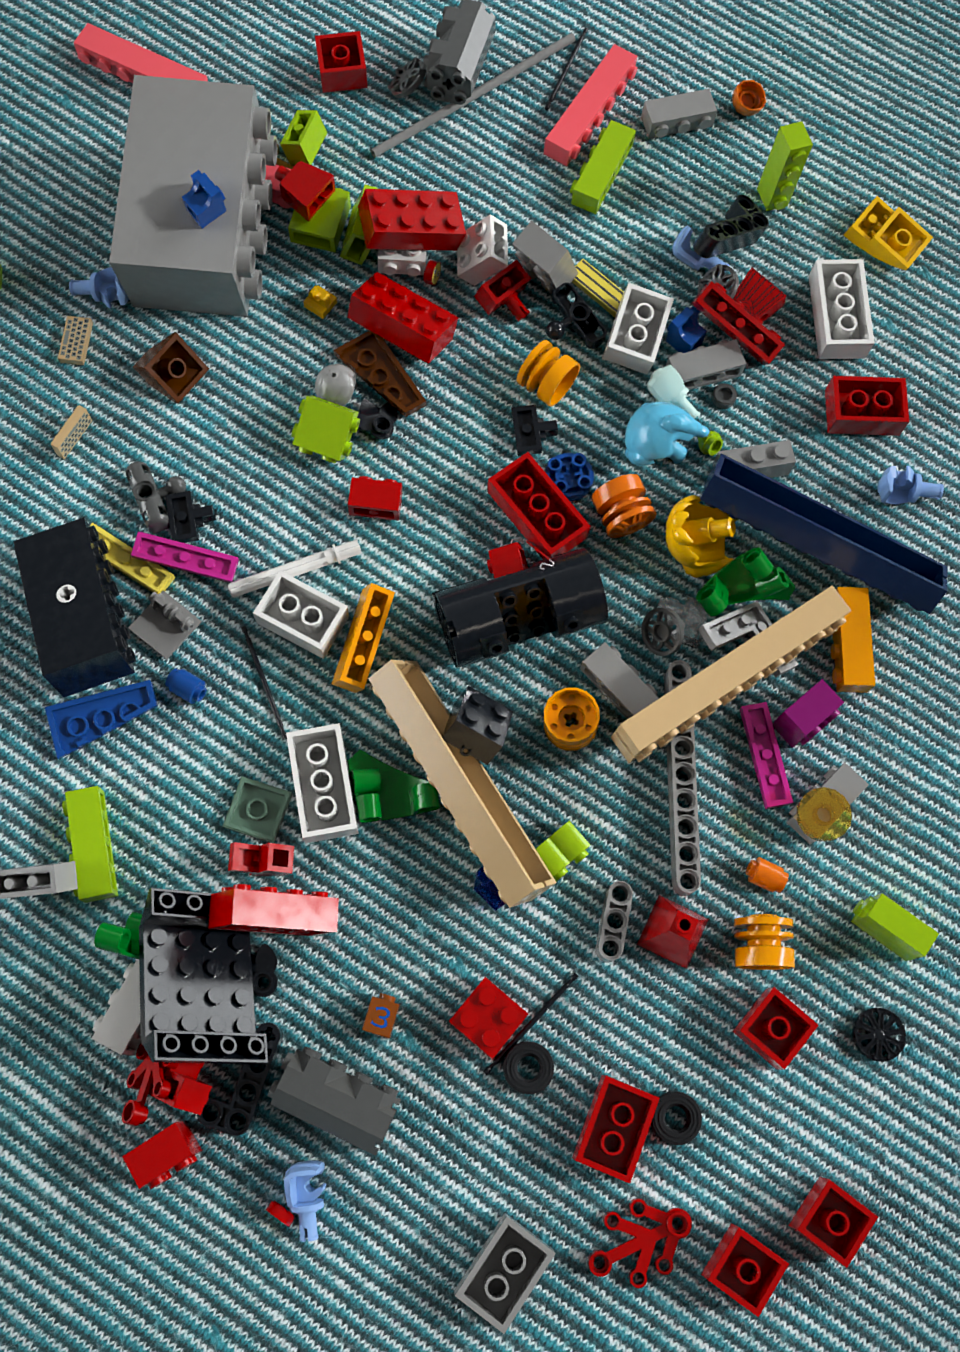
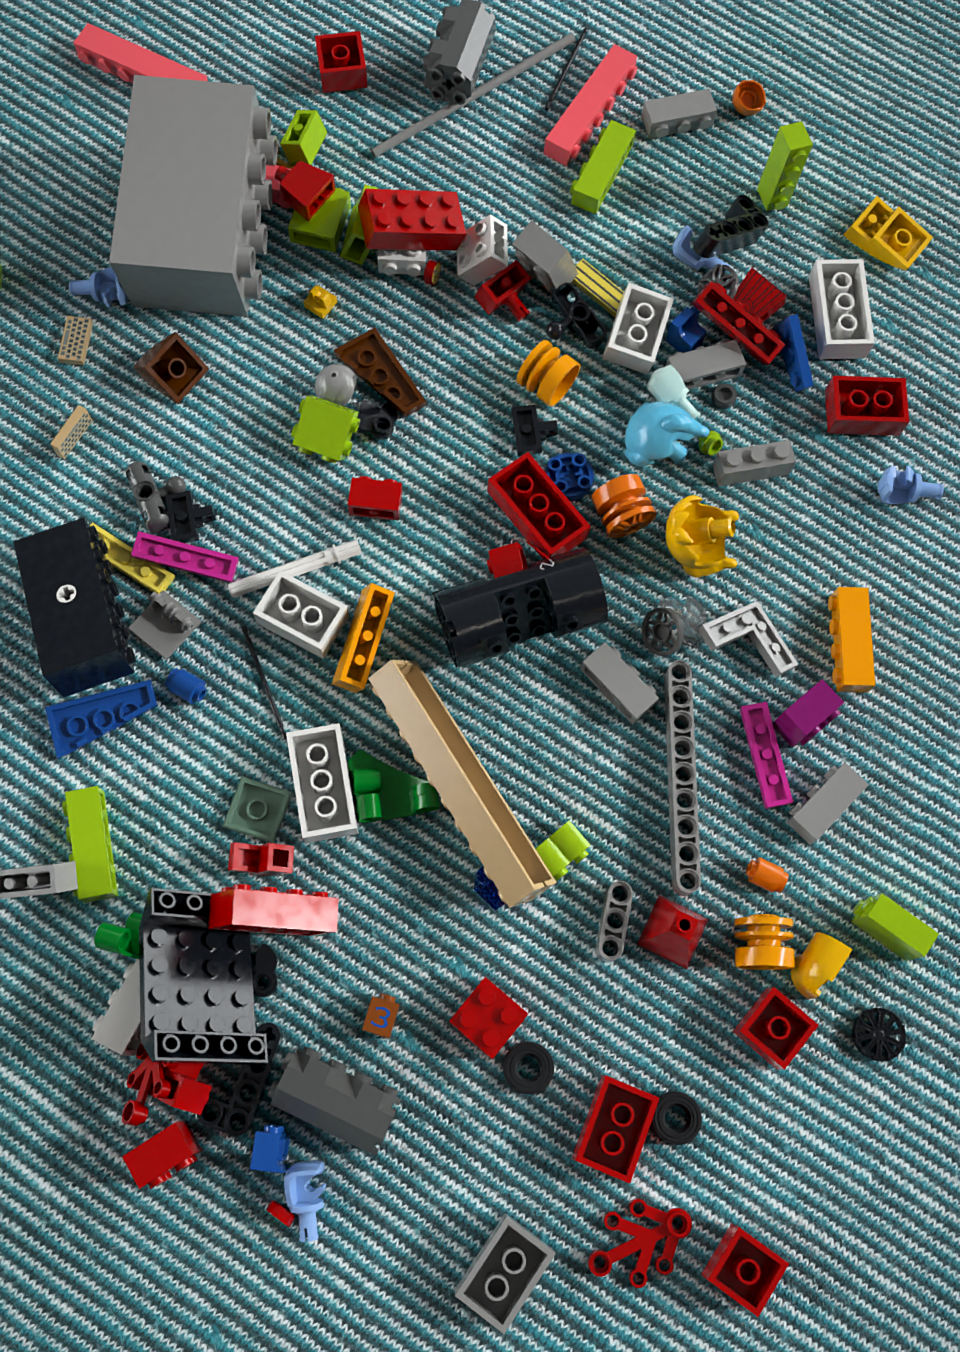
(204, 200): blue brick -> none
(270, 1149): none -> blue window
(402, 317): red brick -> none
(407, 78): dark grey wheel -> none
(477, 725): black brick -> none
(530, 1023): black piece -> none
(564, 706): light orange wheel -> none
(730, 676): tan piece -> none
(743, 580): green panel -> none
(794, 353): none -> blue wing
(818, 964): none -> yellow brick
(825, 534): dark blue piece -> none
(833, 1221): red brick -> none
(839, 814): clear yellow tile -> none

